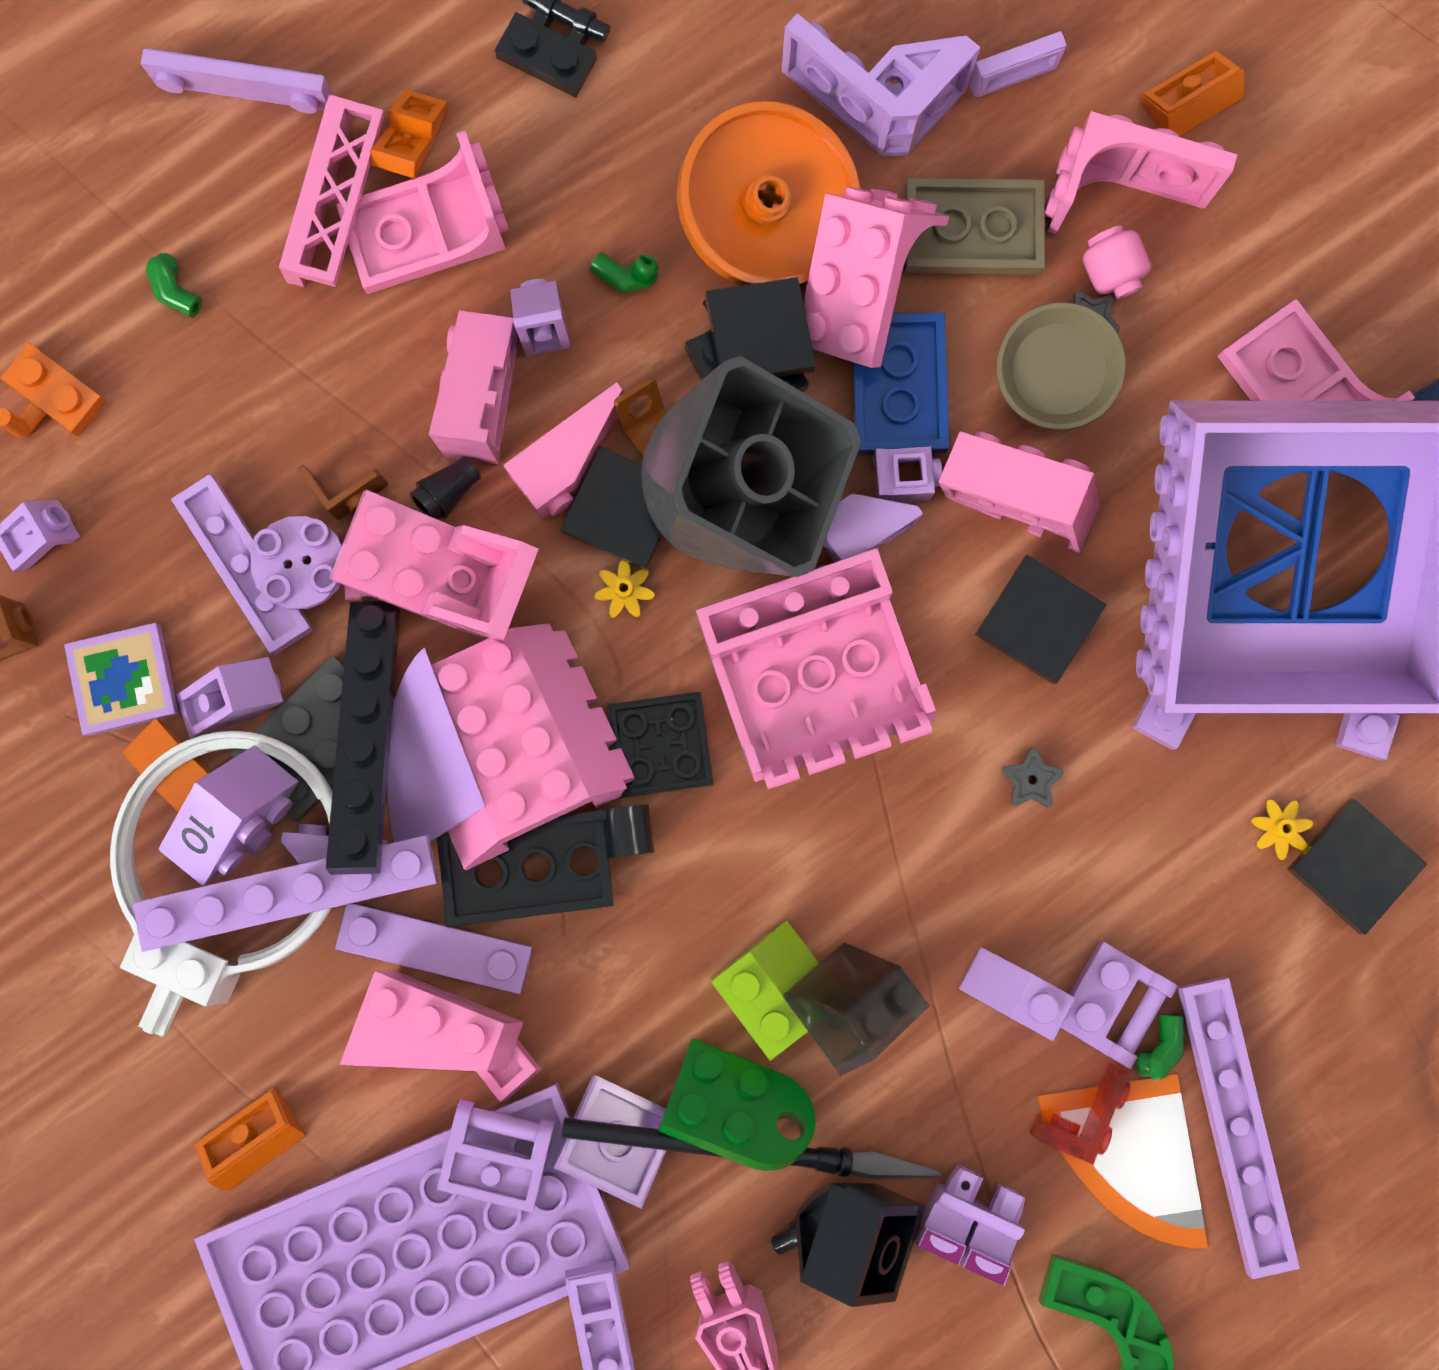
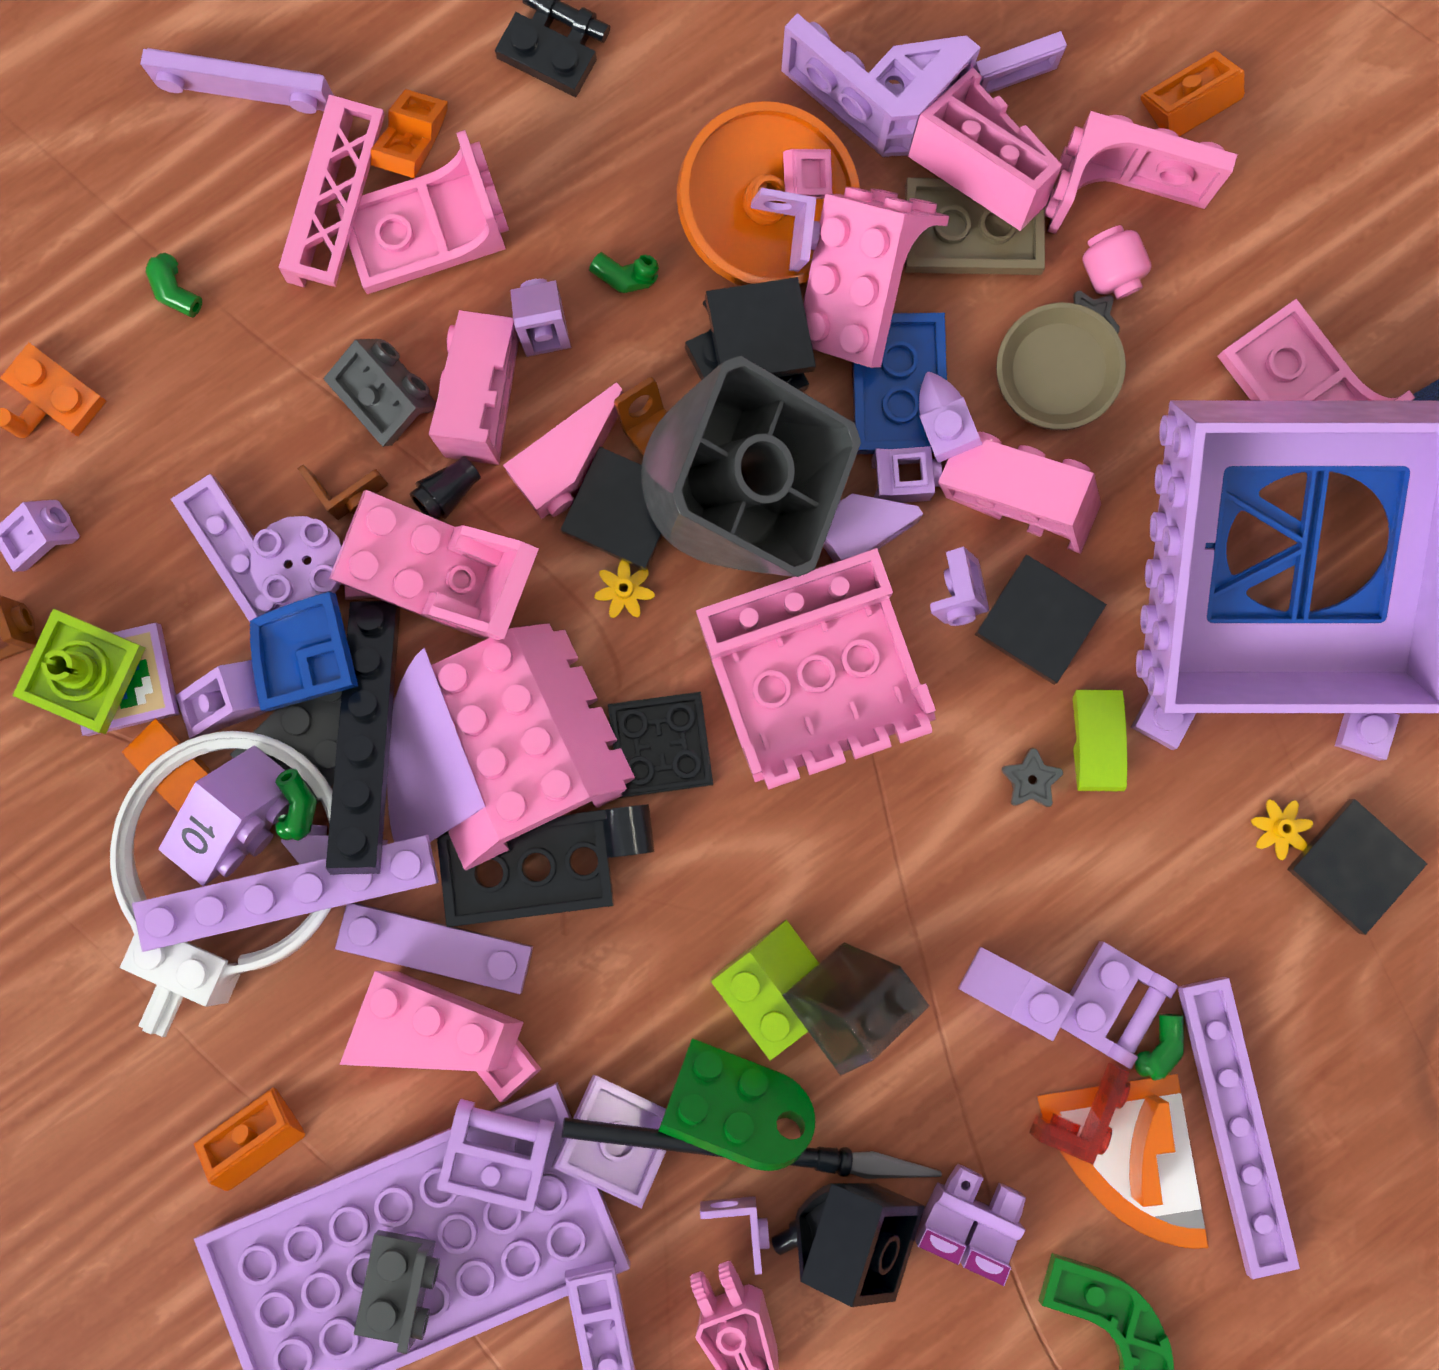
(79, 671): none -> lime plate
(300, 652): none -> blue plate
(301, 809): none -> green arm
(379, 389): none -> dark grey bracket
(395, 1289): none -> dark grey bracket
(741, 1207): none -> lavender bracket
(805, 231): none -> lavender bracket
(808, 172): none -> bright pink tile
(946, 418): none -> lavender plate
(966, 587): none -> lavender bracket
(984, 153): none -> bright pink wedge
(1101, 740): none -> lime slope
(1150, 1137): none -> orange slope

